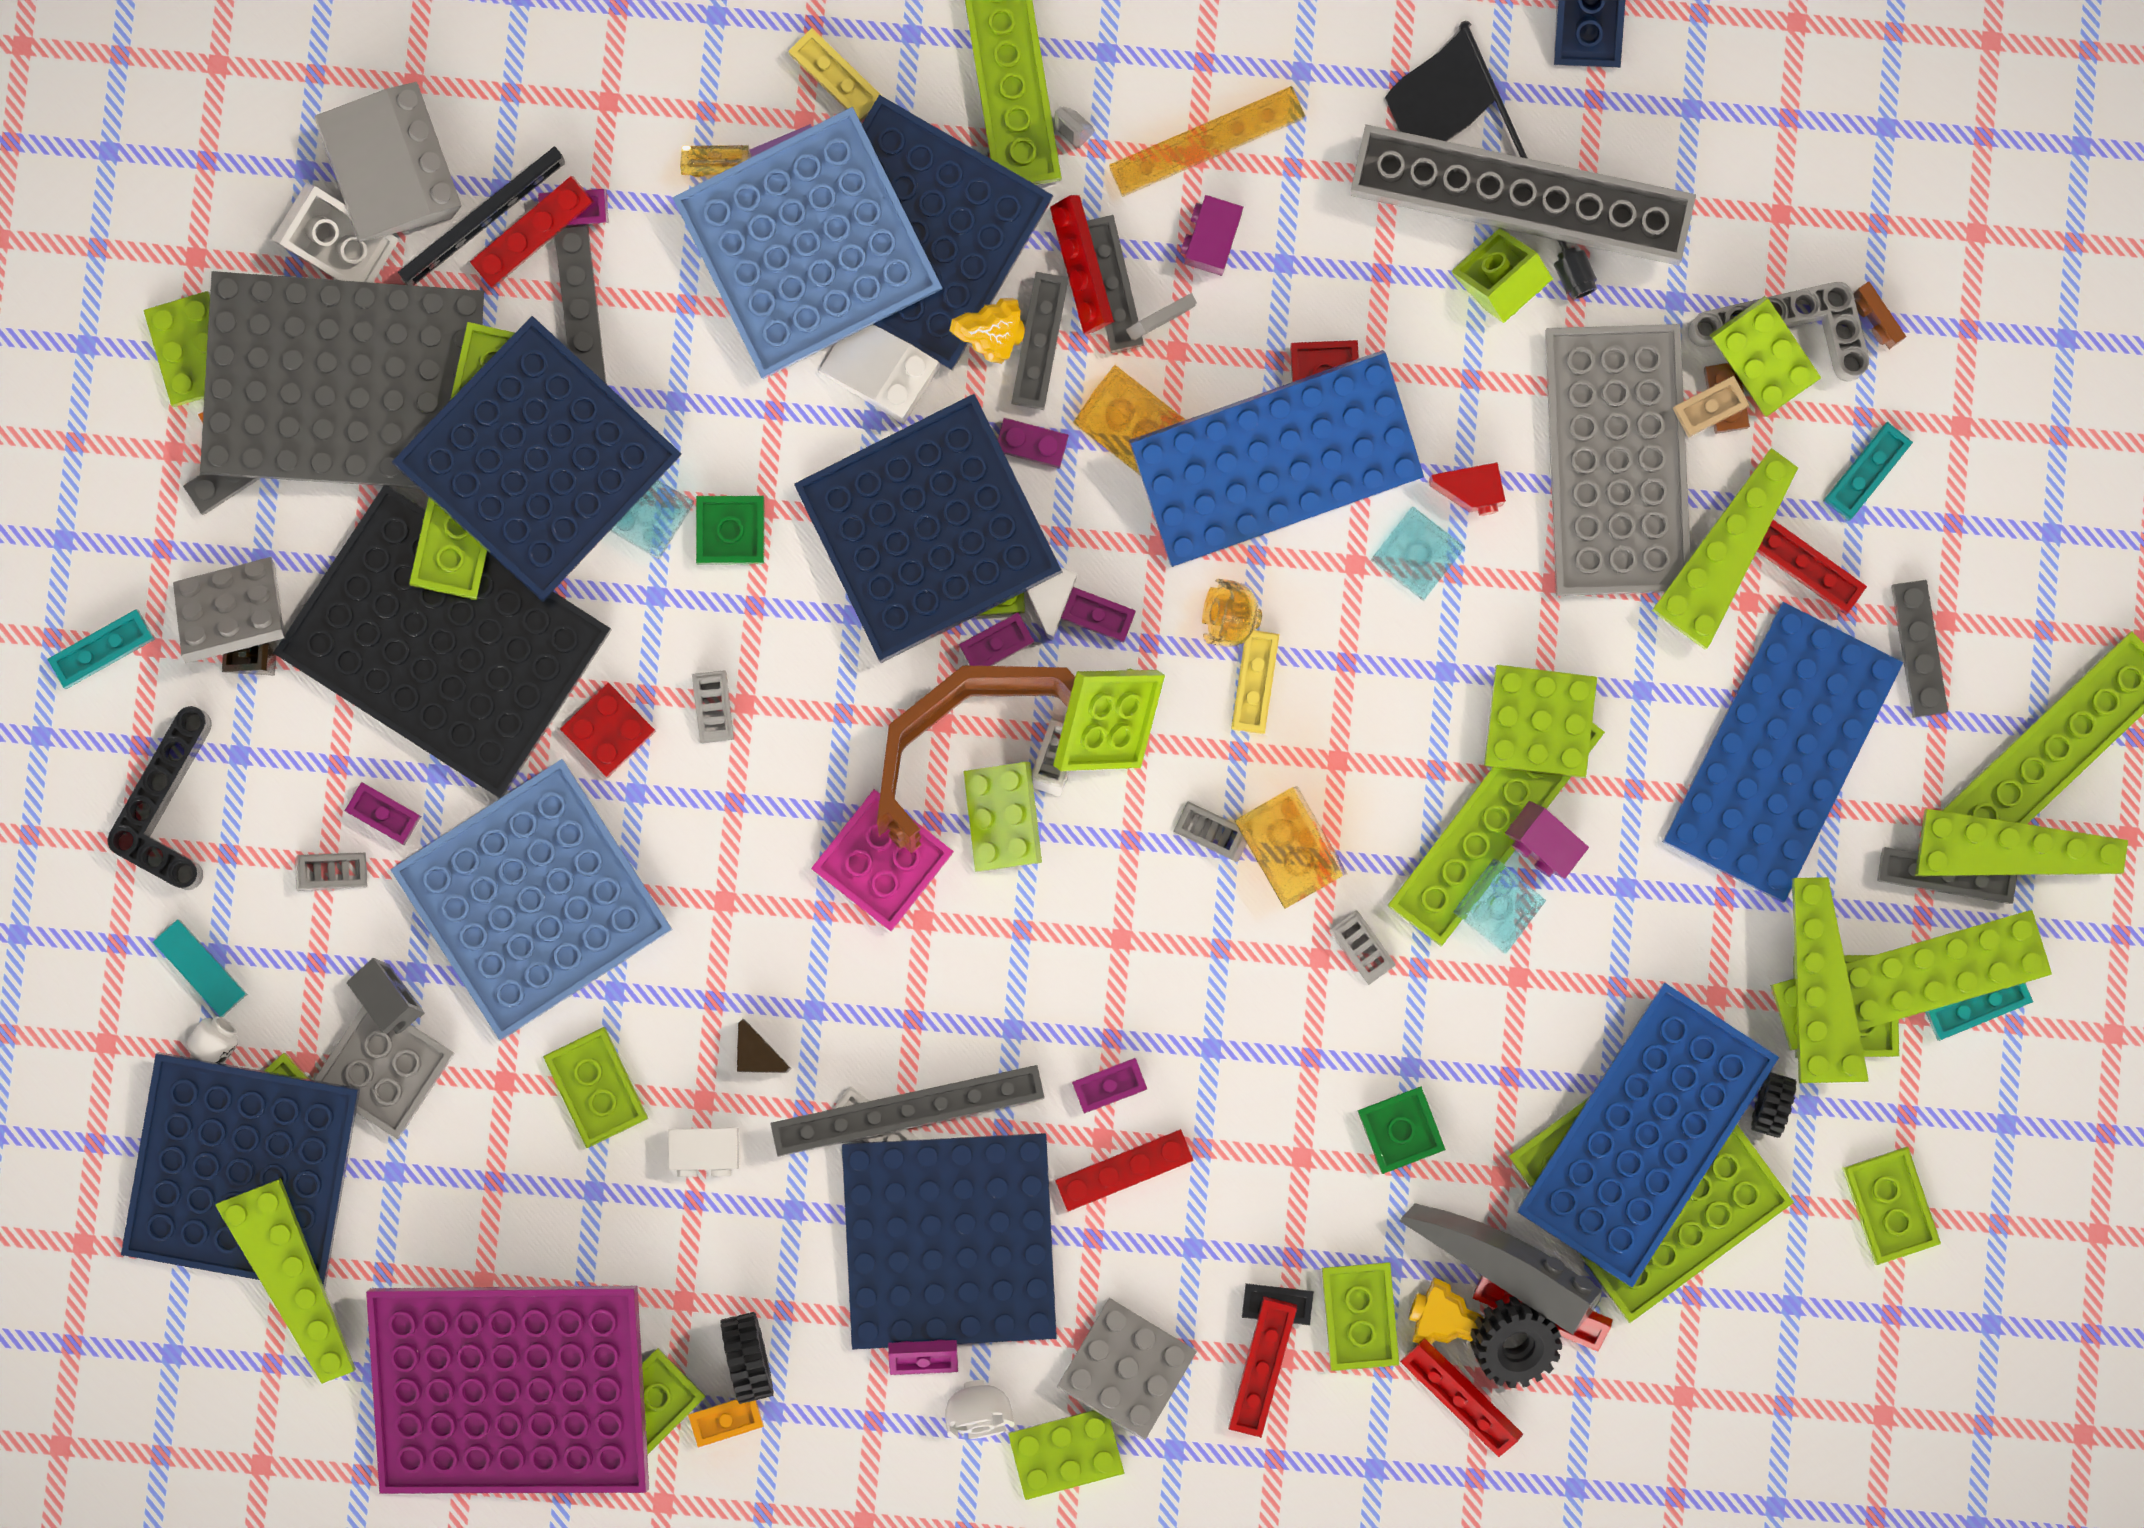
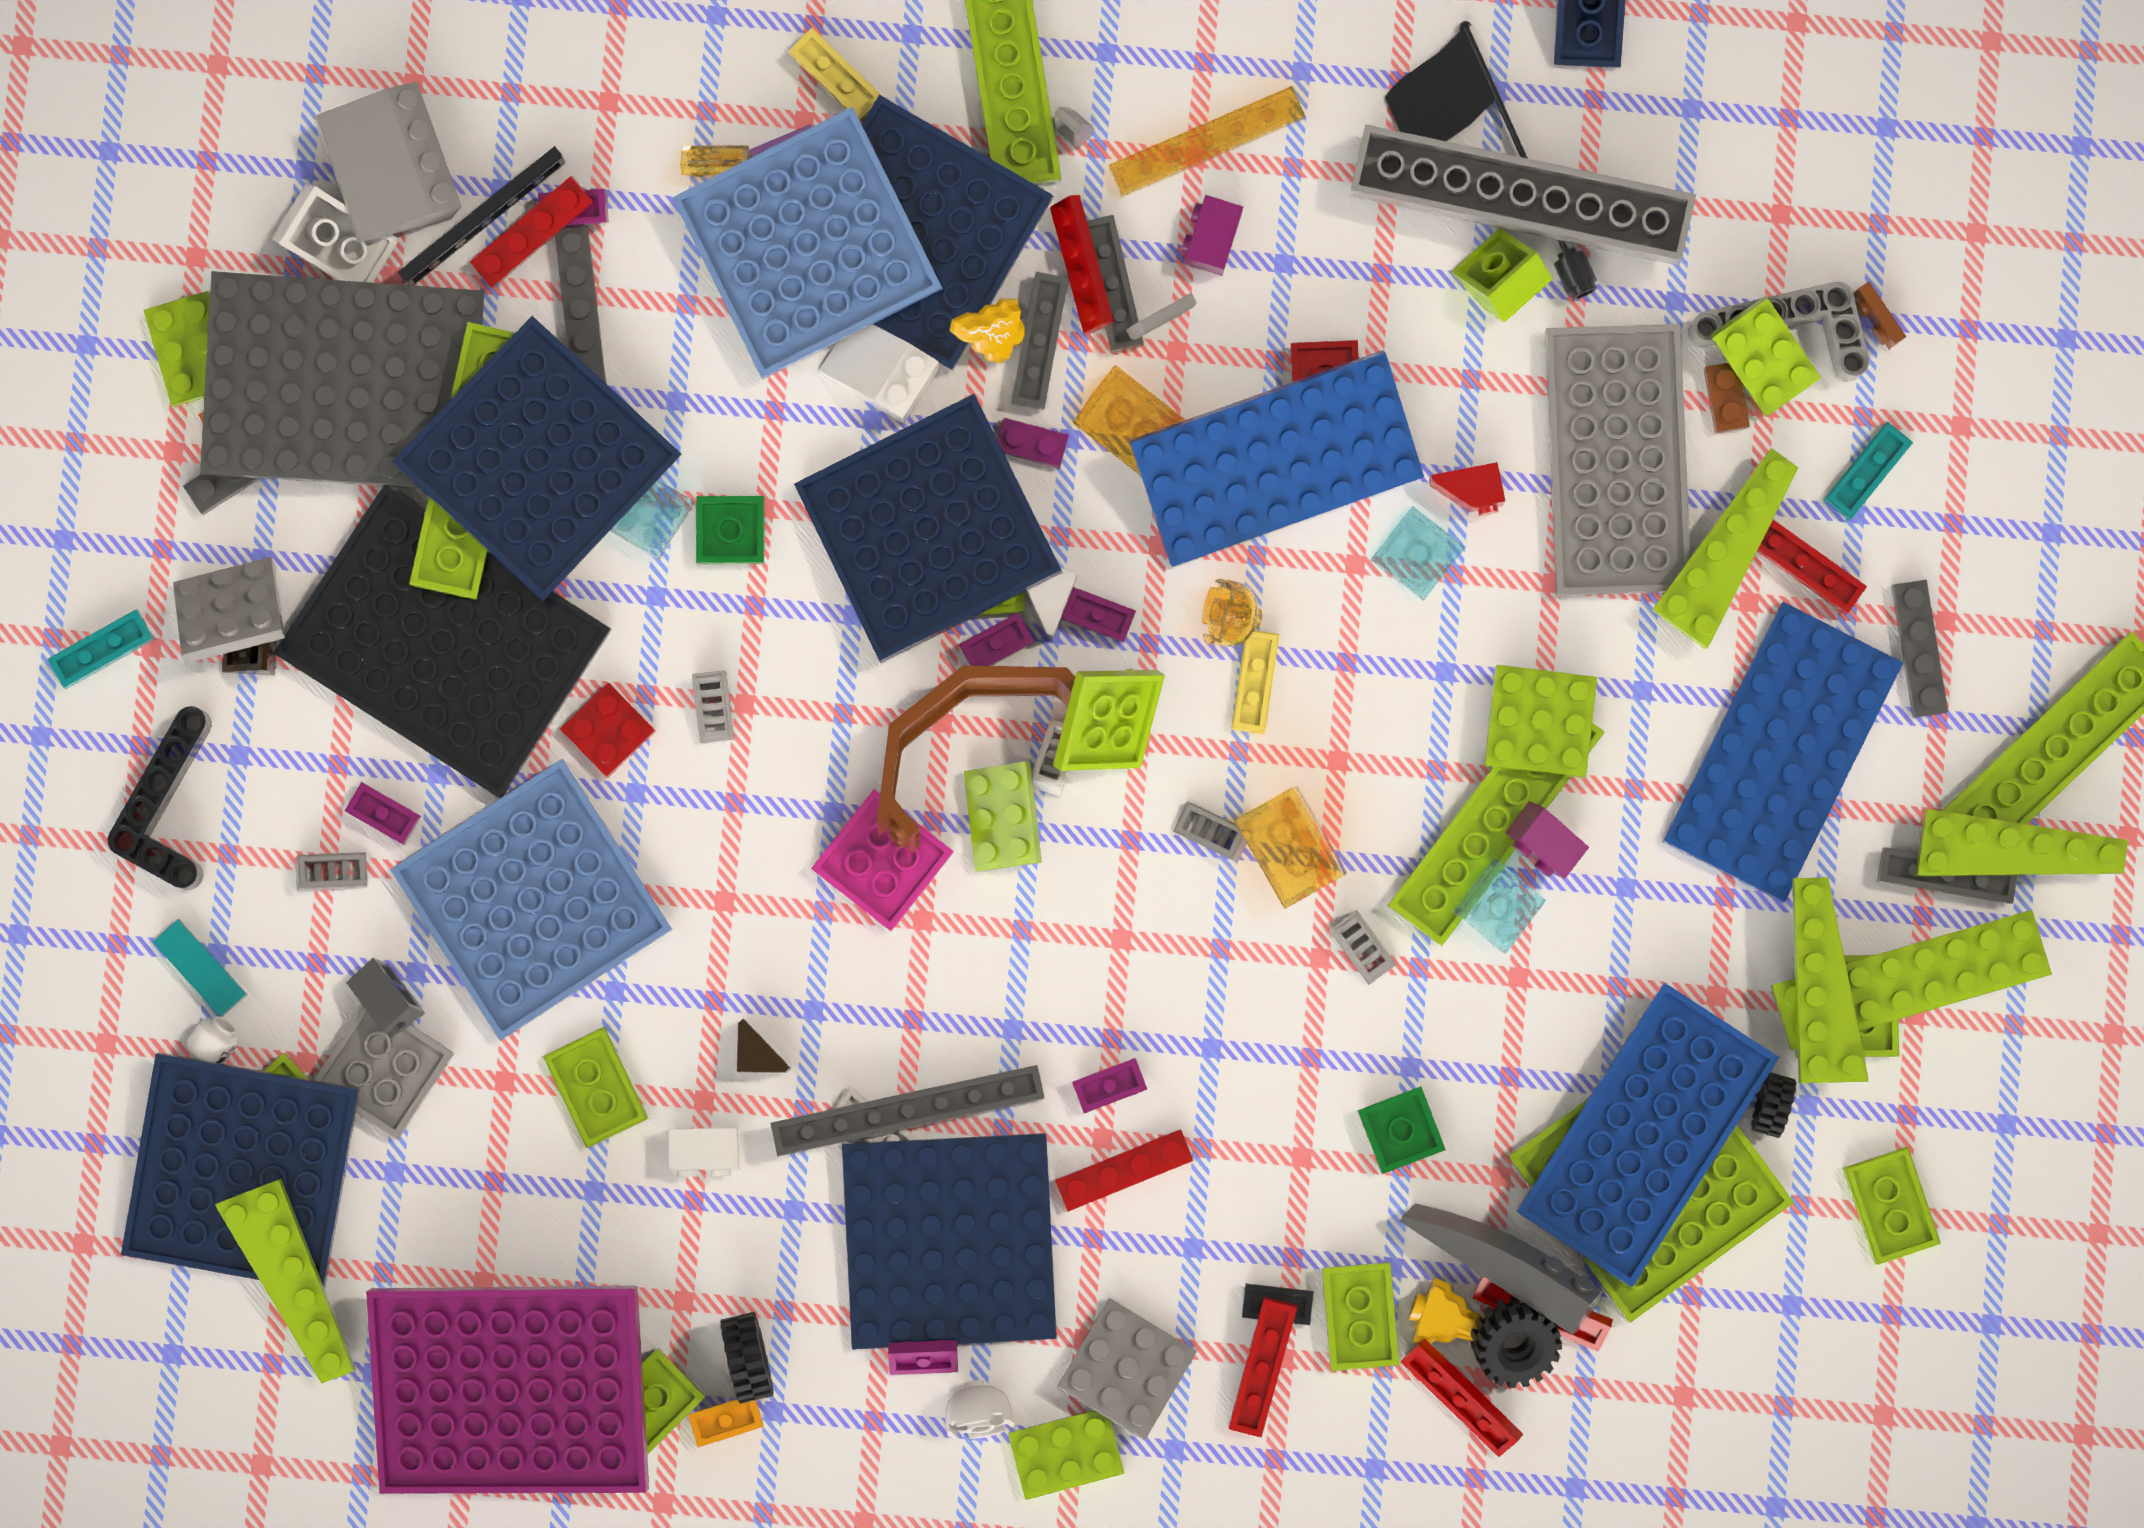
(1711, 406): tan plate -> none
(1971, 1012): teal plate -> none

